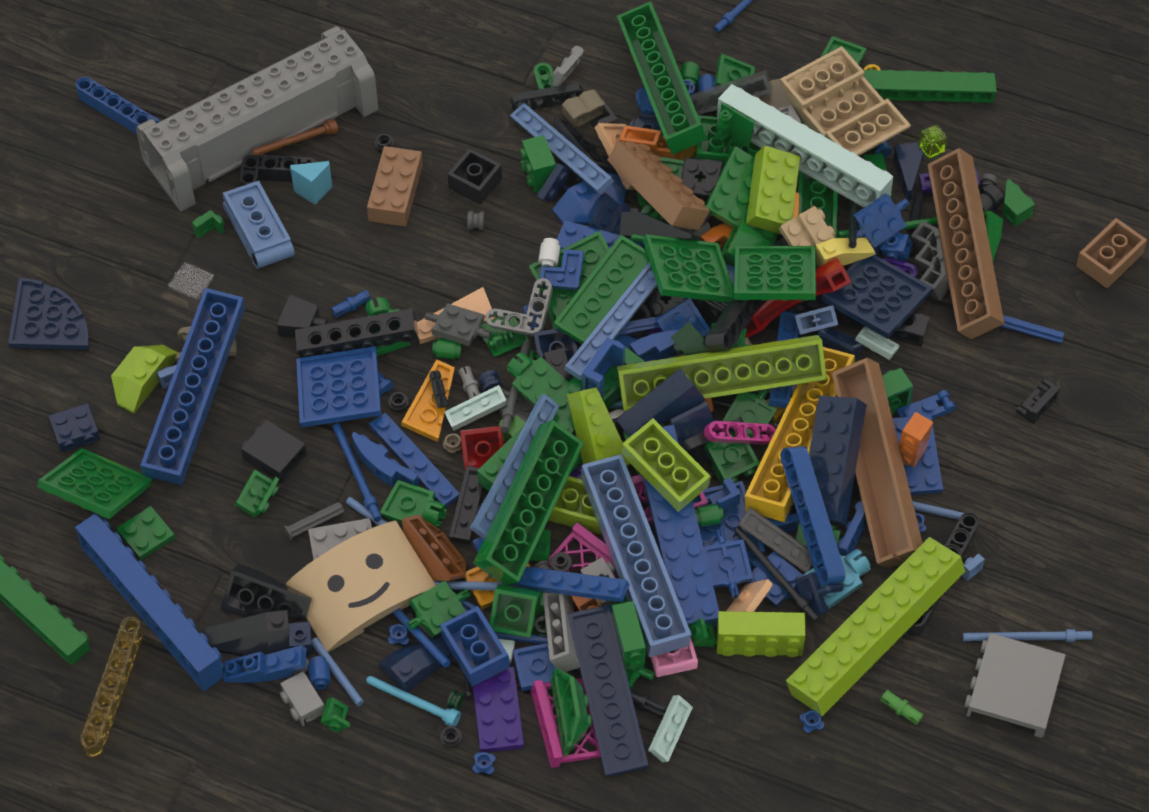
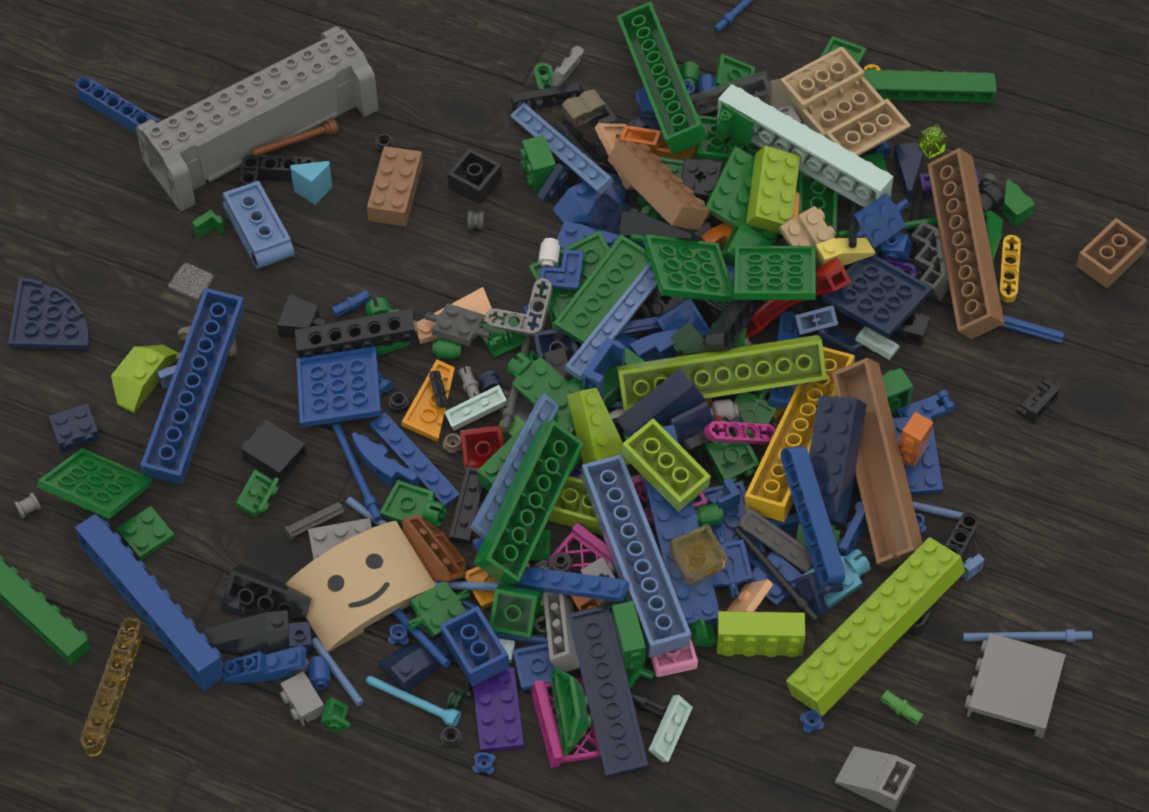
(27, 505): none -> light grey bush
(698, 554): none -> clear yellow brick
(724, 410): none -> light grey head
(876, 776): none -> light grey slope
(1007, 268): none -> yellow beam

